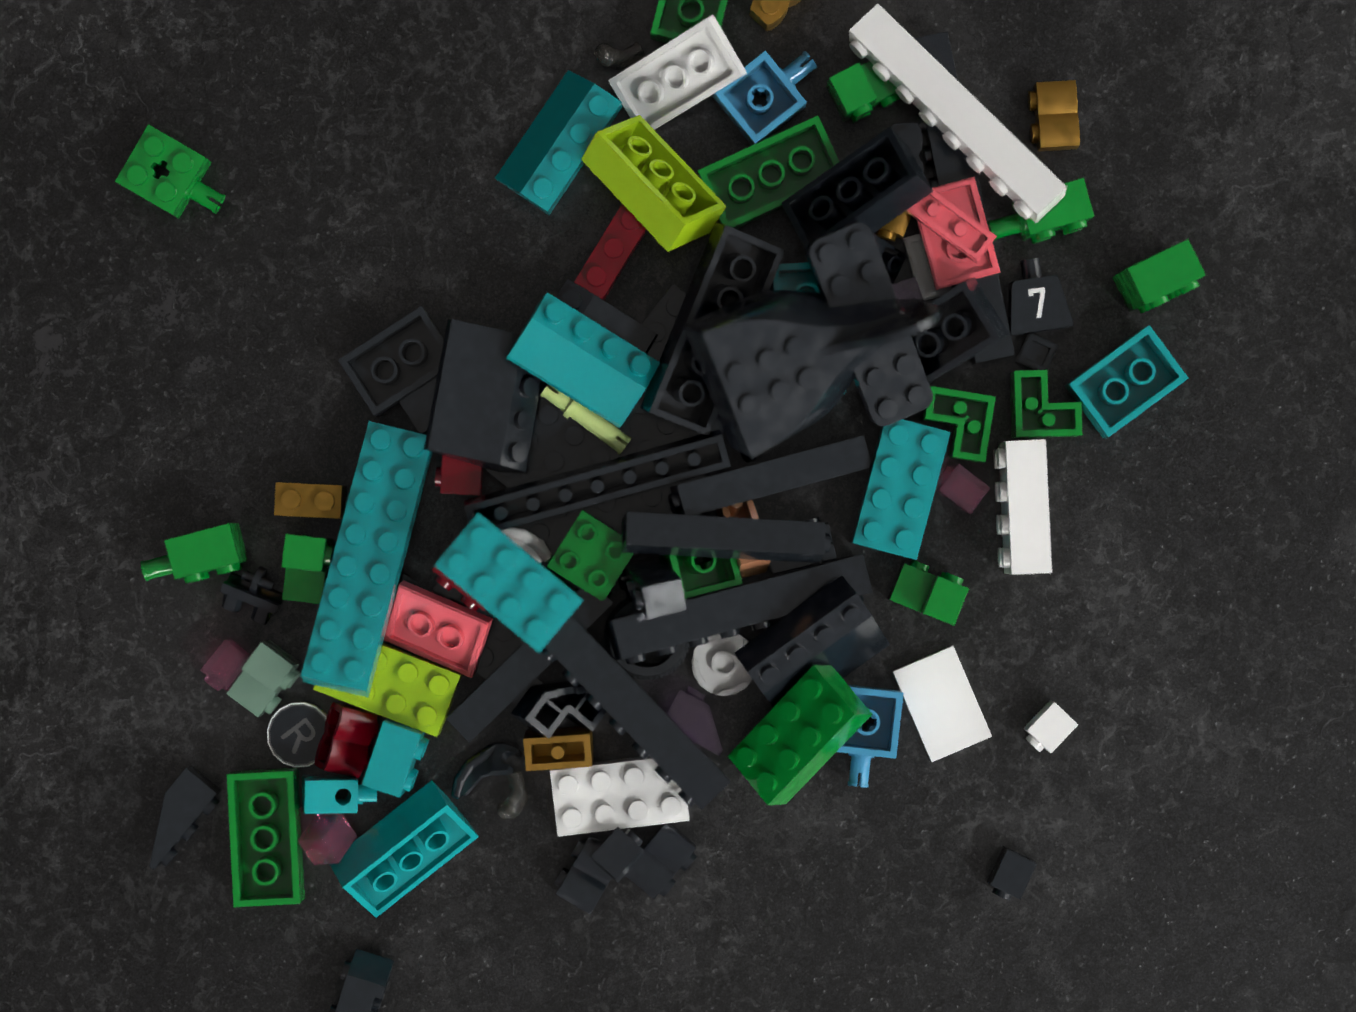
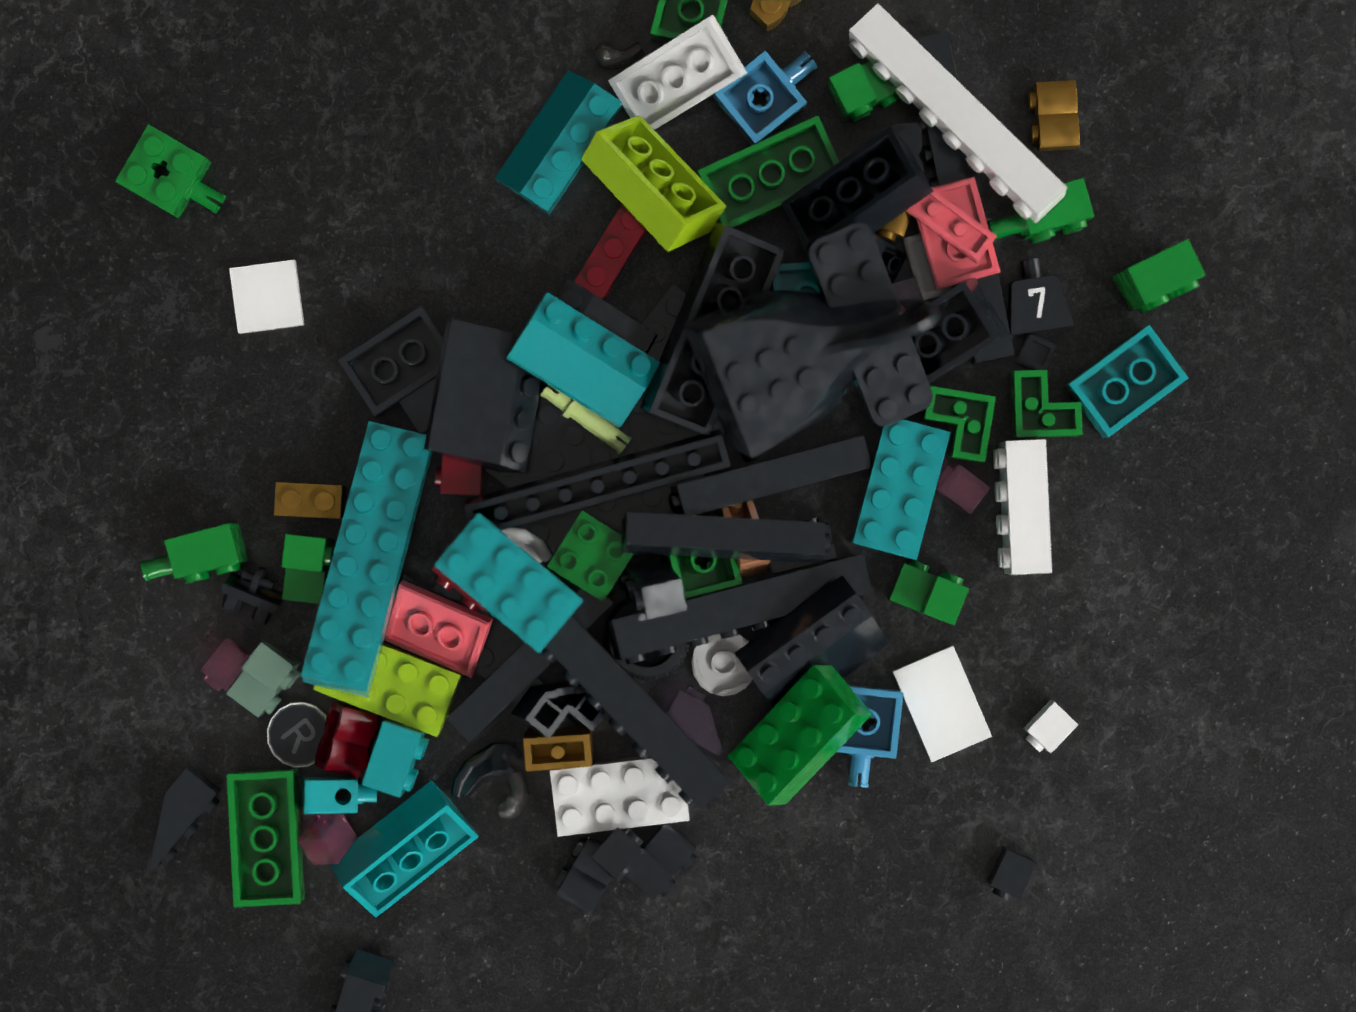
(266, 296): none -> white tile

